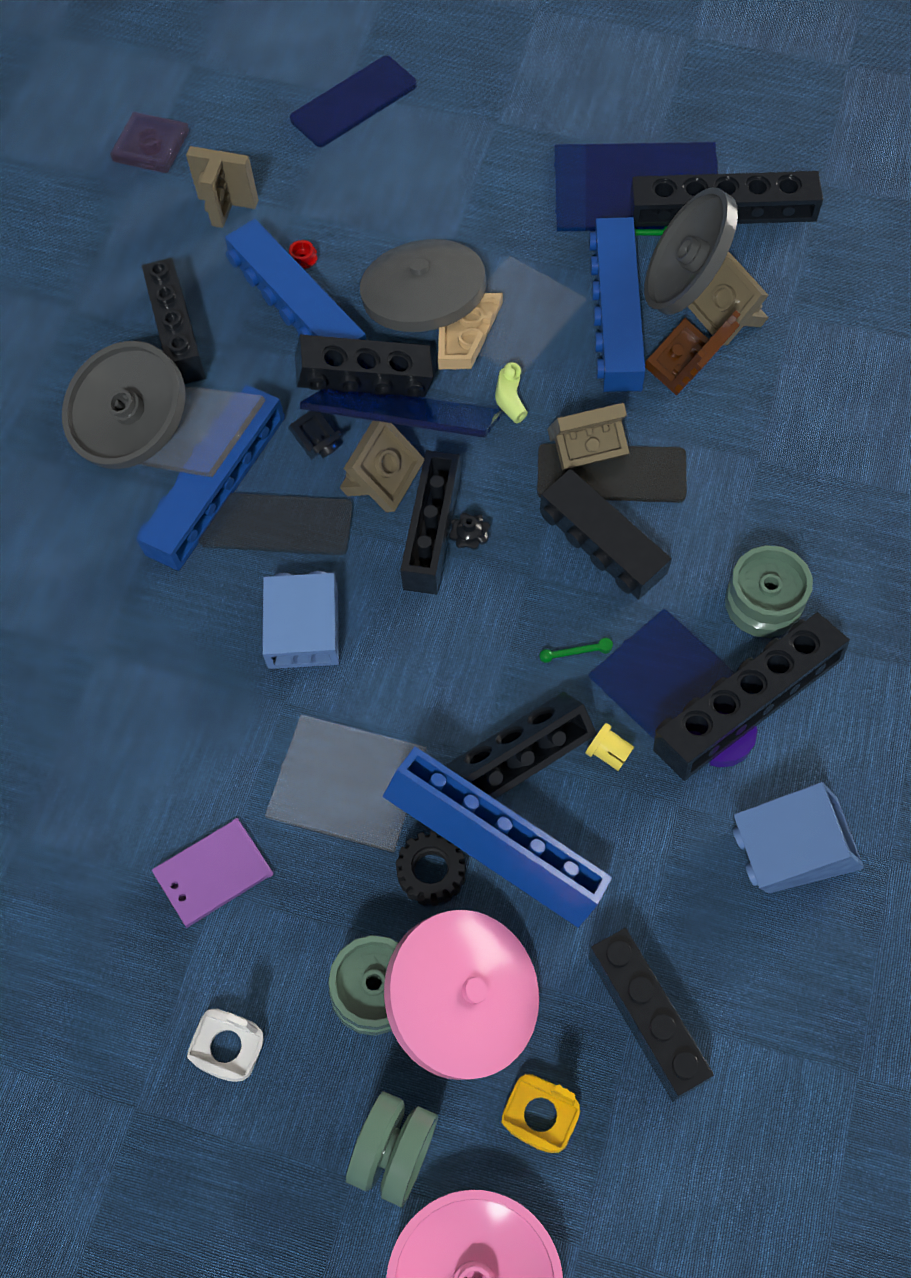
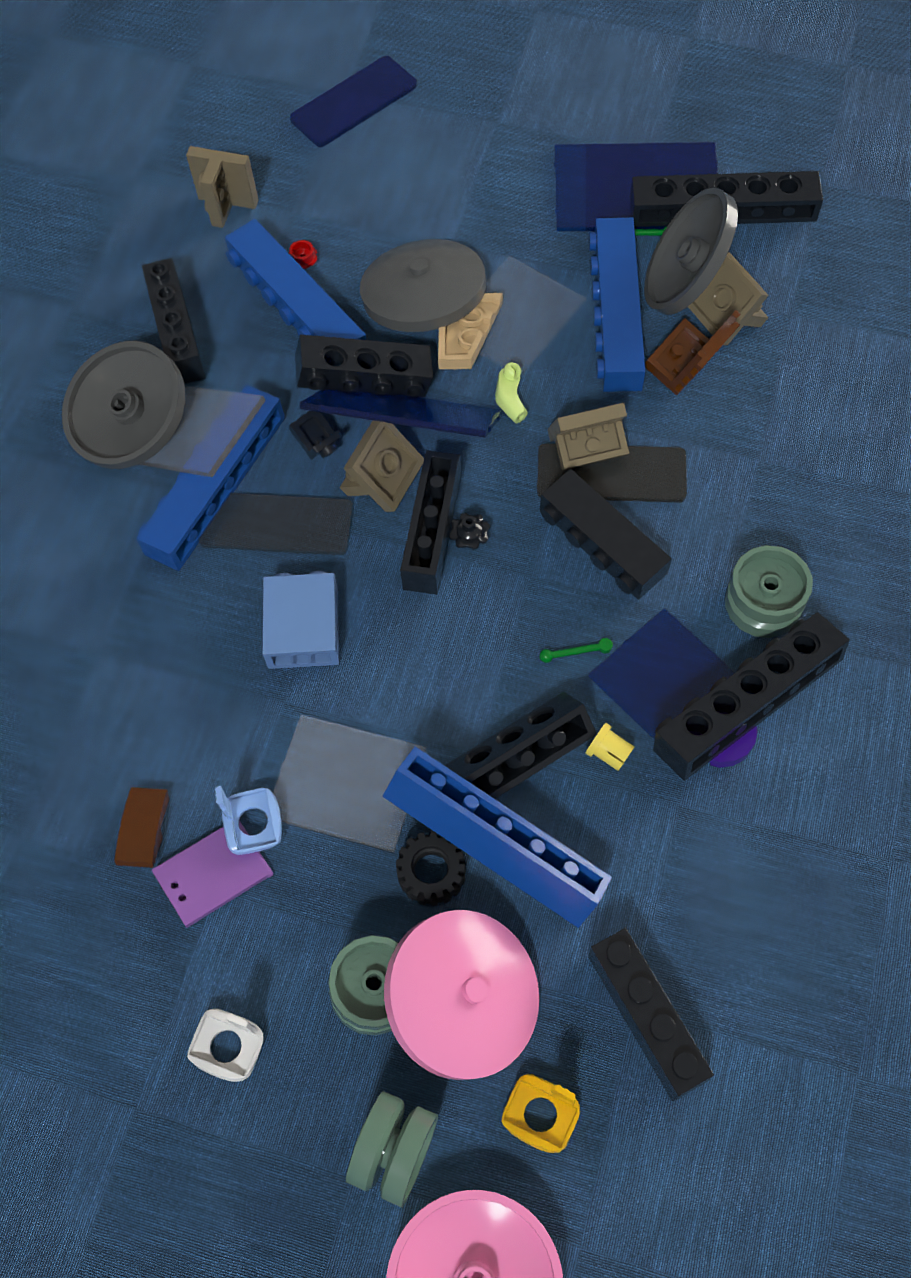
(140, 827): none -> reddish brown slope
(150, 142): clear purple plate -> none
(235, 806): none -> light blue piece
(796, 840): medium blue slope -> none

